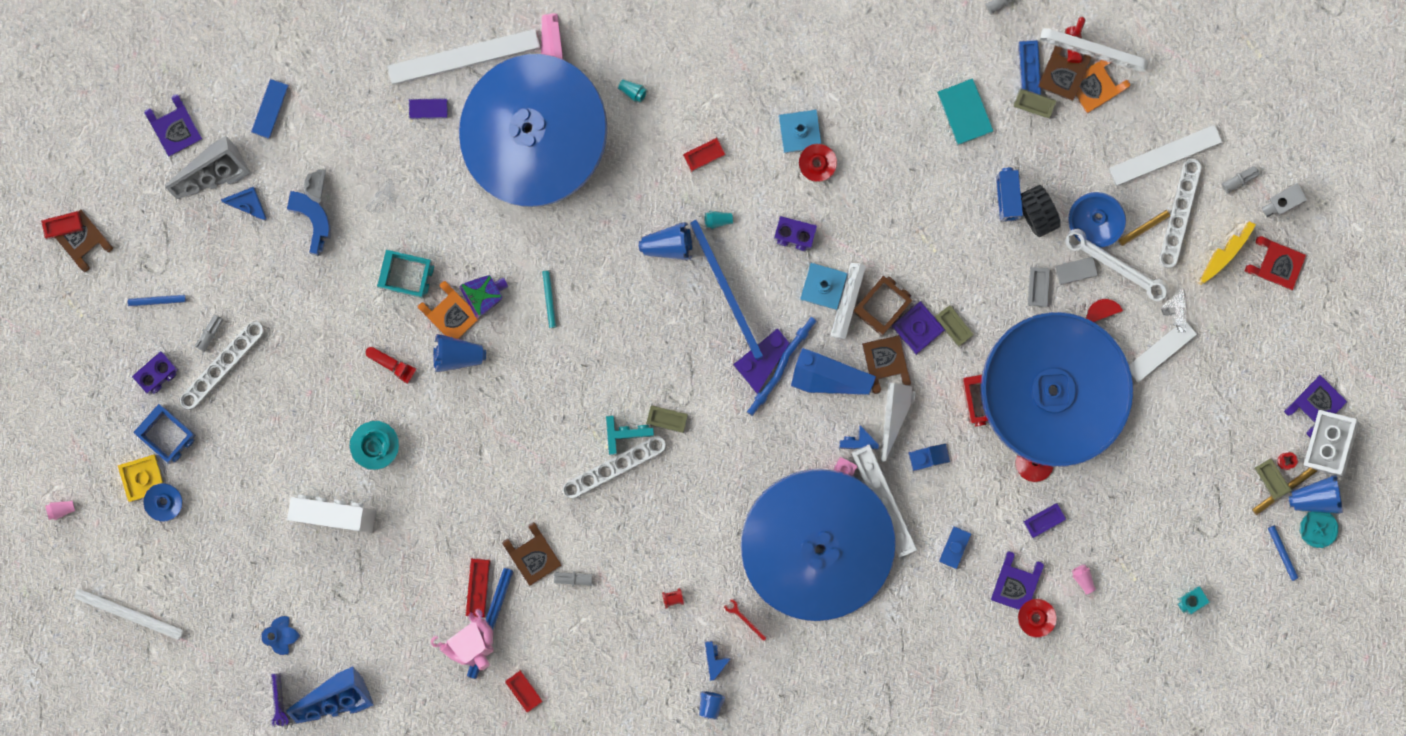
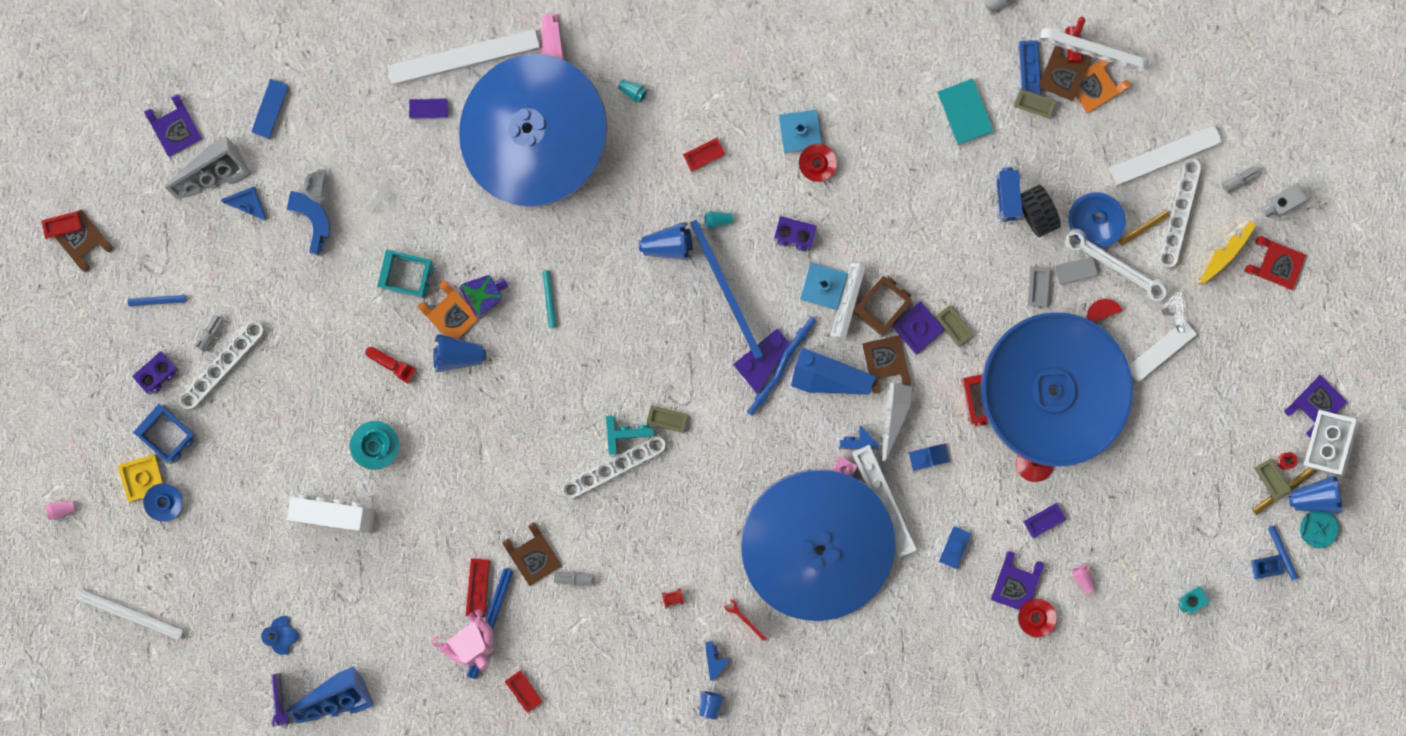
(1267, 567): none -> blue slope

